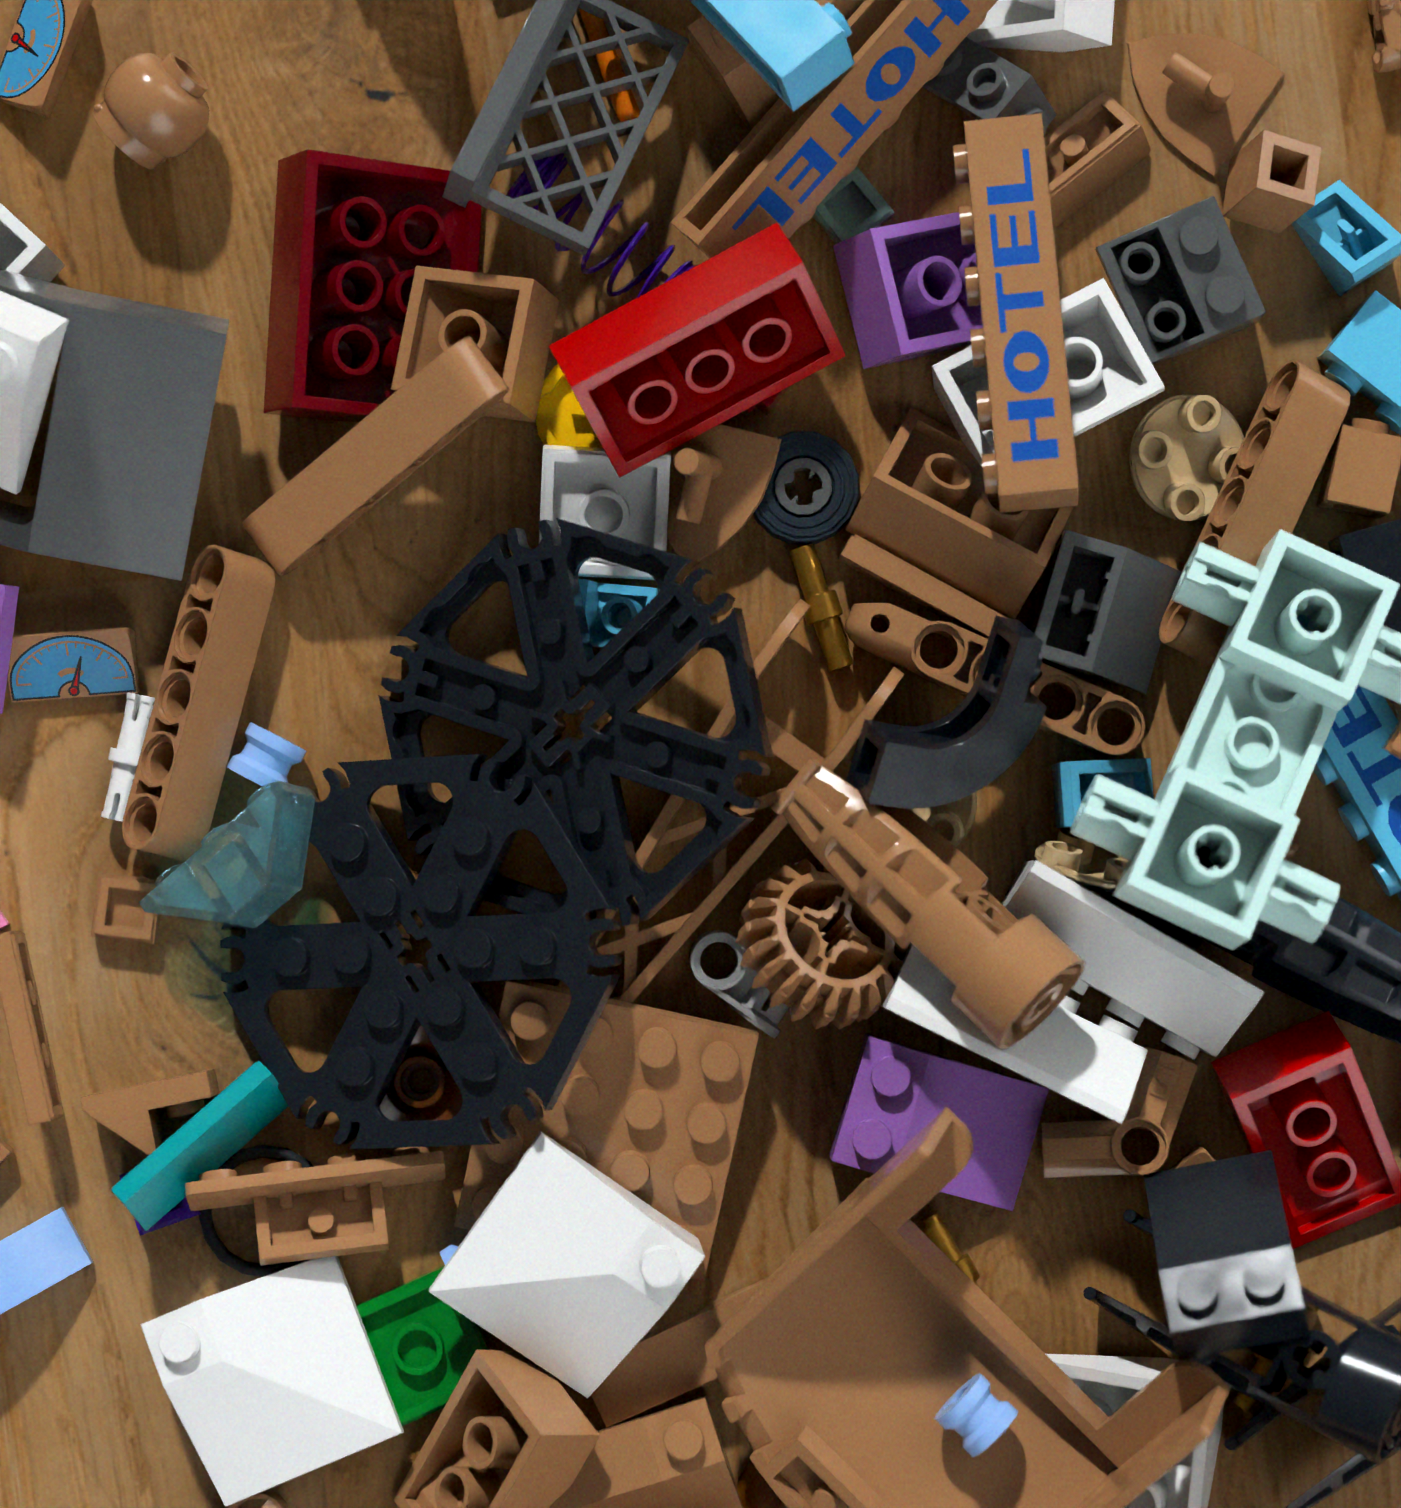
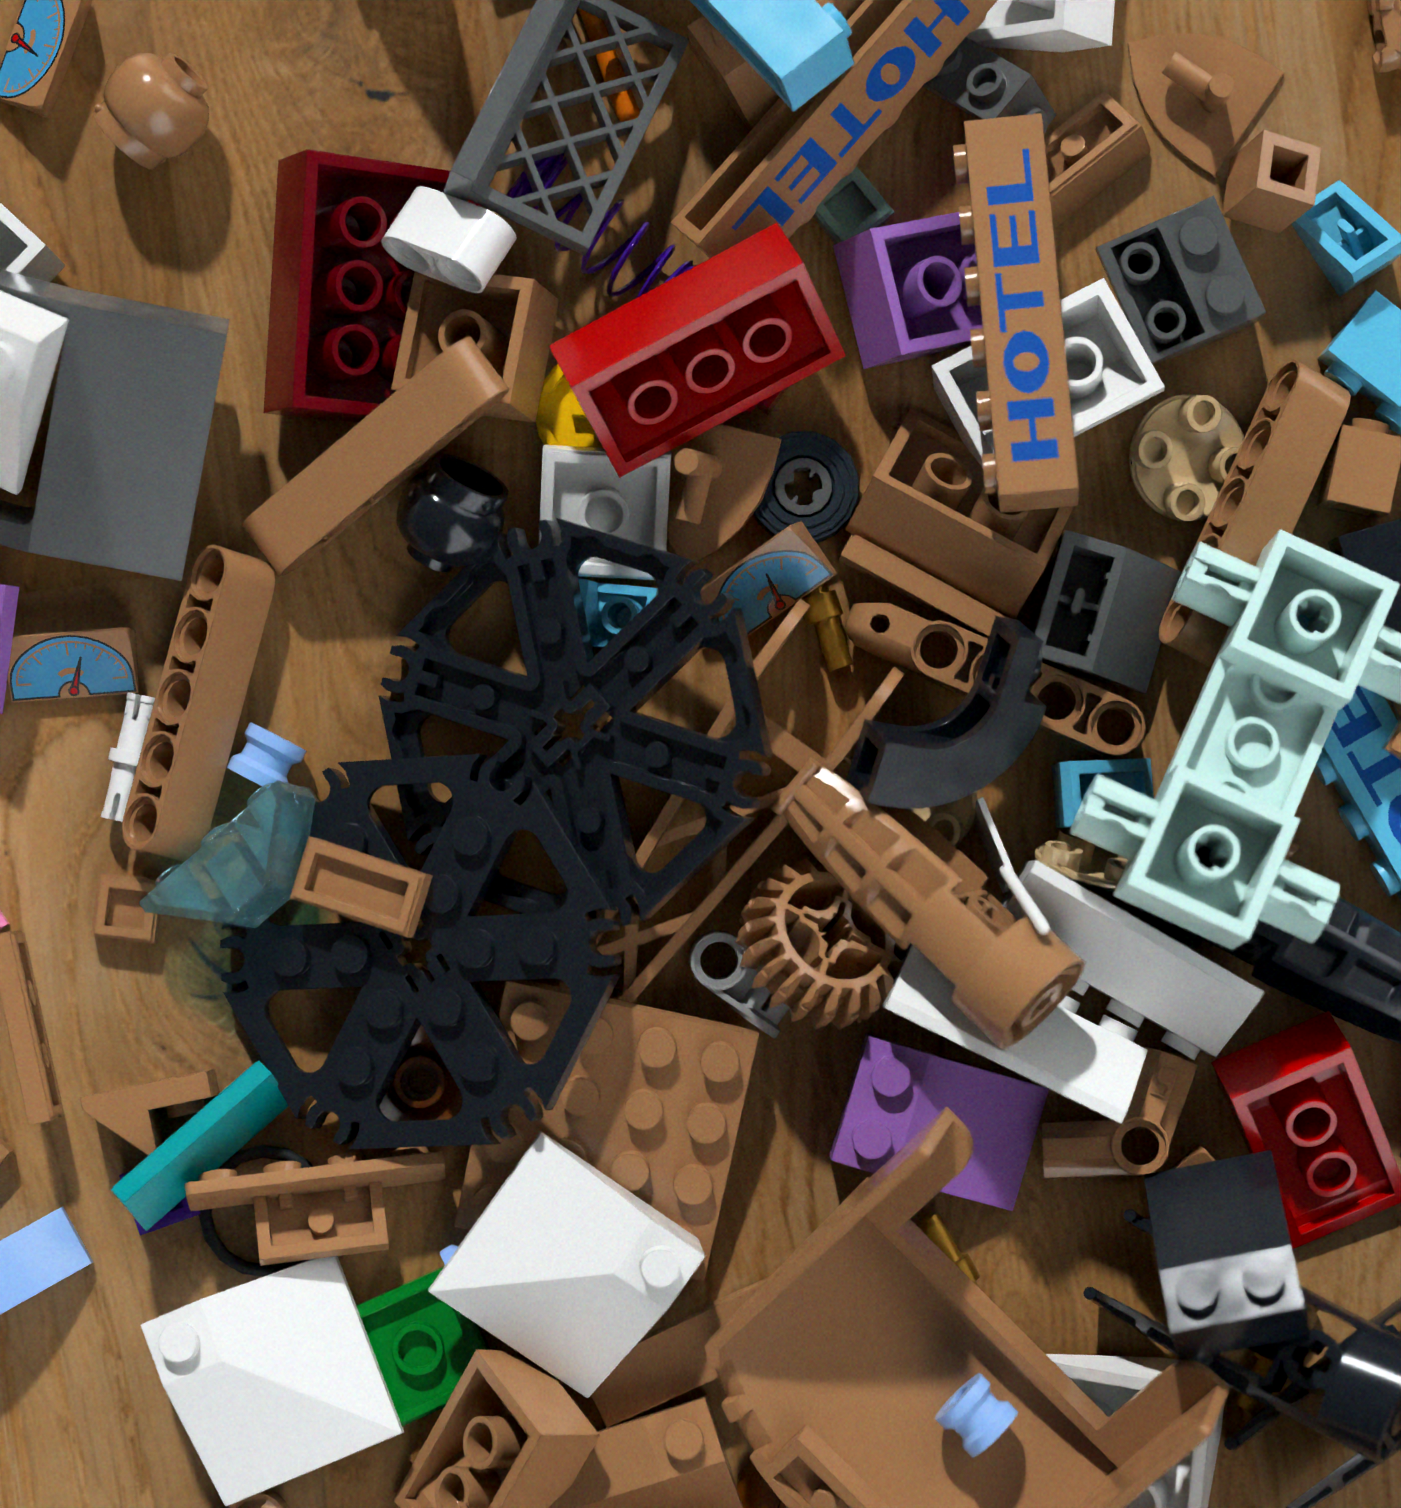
(361, 887): none -> medium nougat tile
(449, 239): none -> white beam
(451, 513): none -> black piece
(772, 577): none -> slope
(1002, 867): none -> white piece

